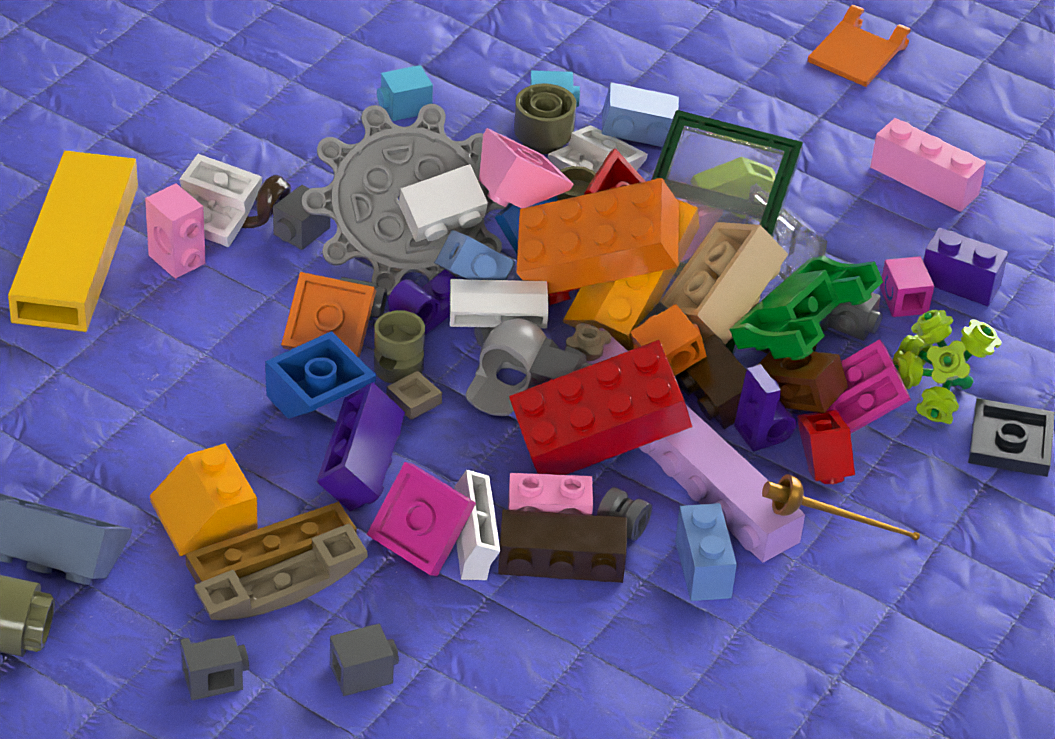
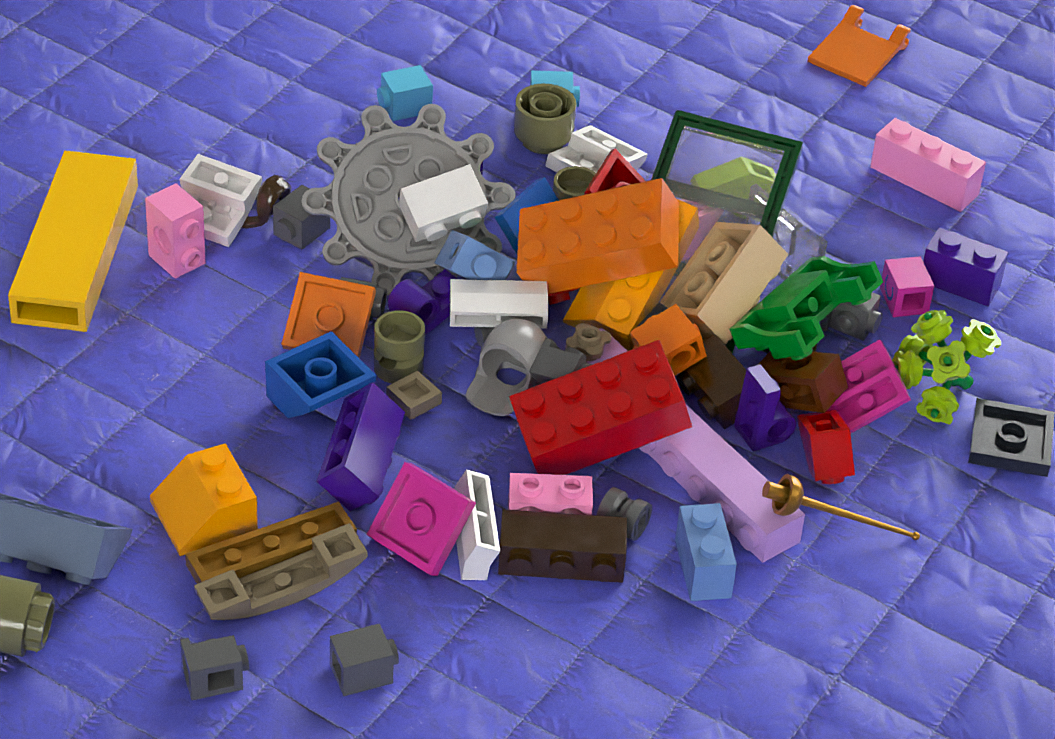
(518, 173): bright pink slope -> none
(638, 114): medium blue brick -> none

